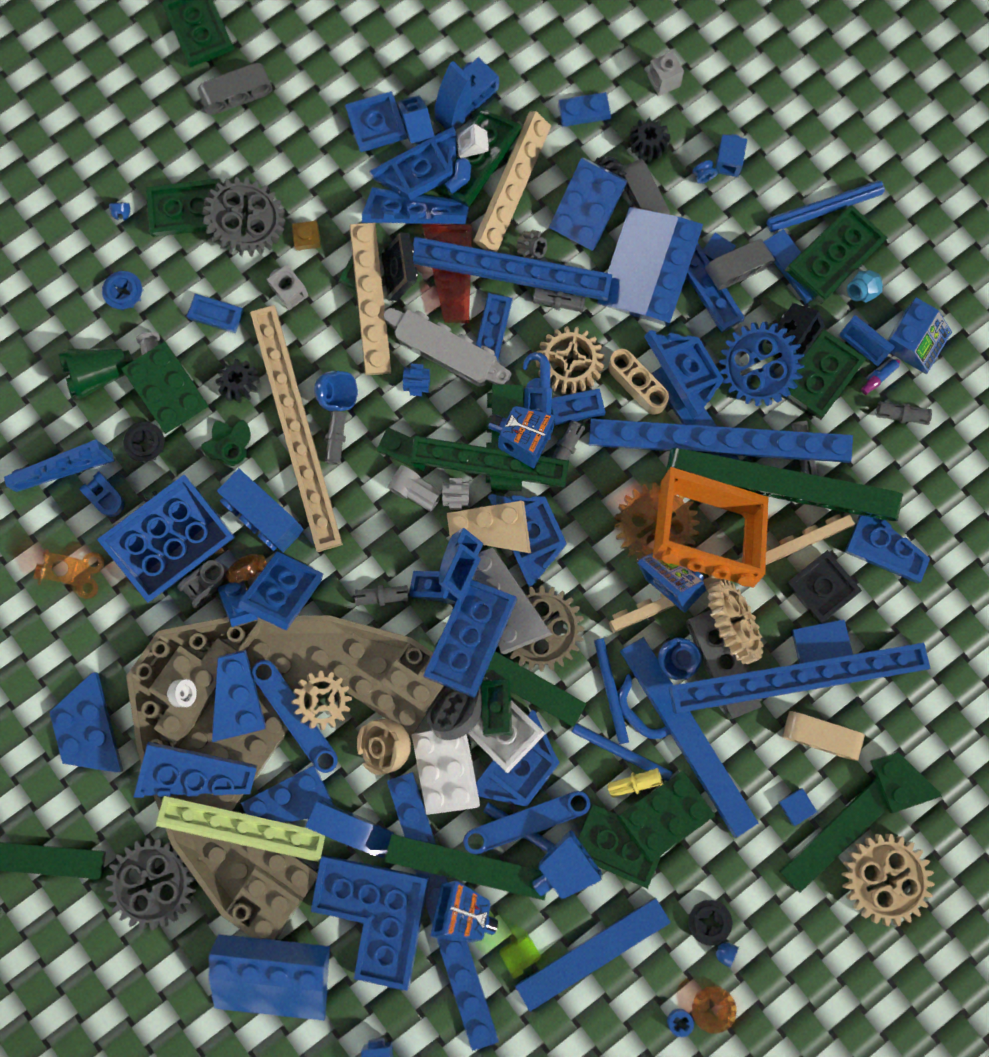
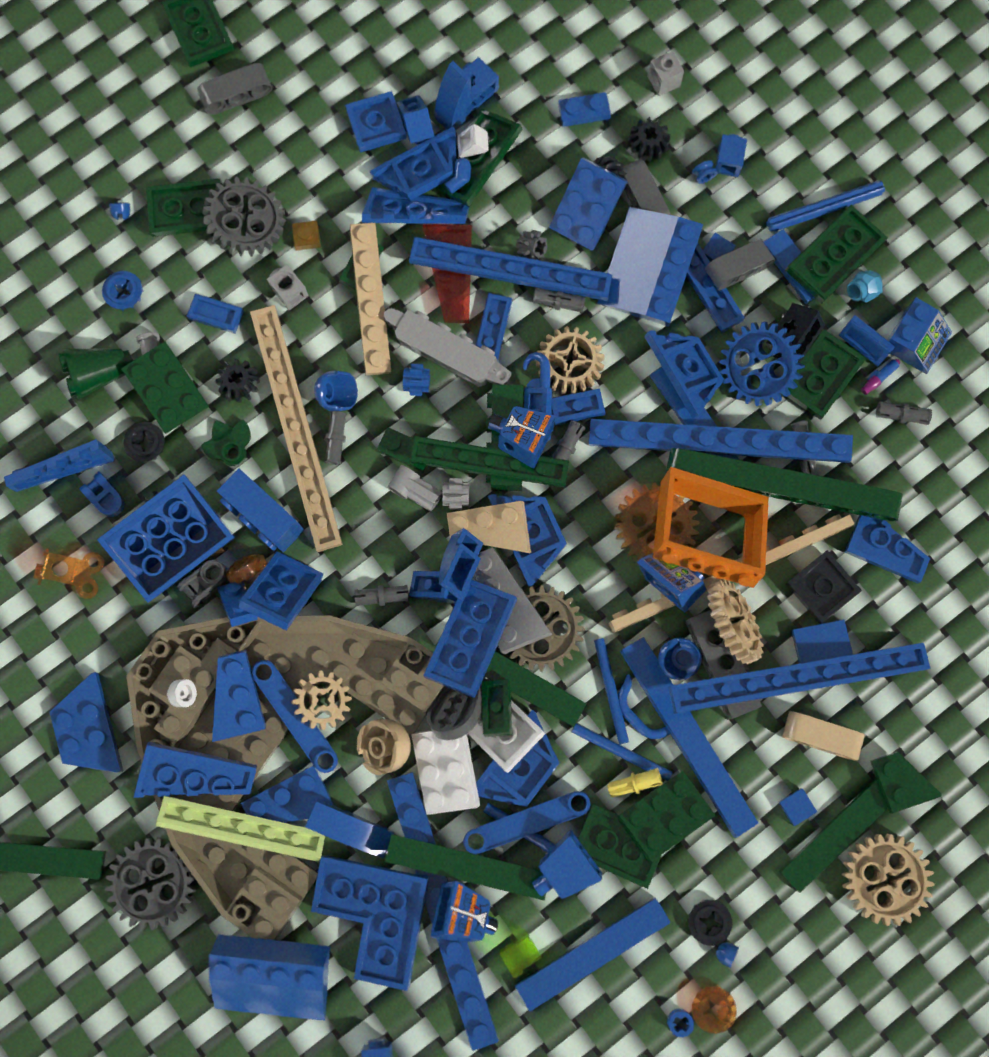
(399, 266): black plate -> none
(512, 182): tan plate -> none
(636, 370): tan beam -> none

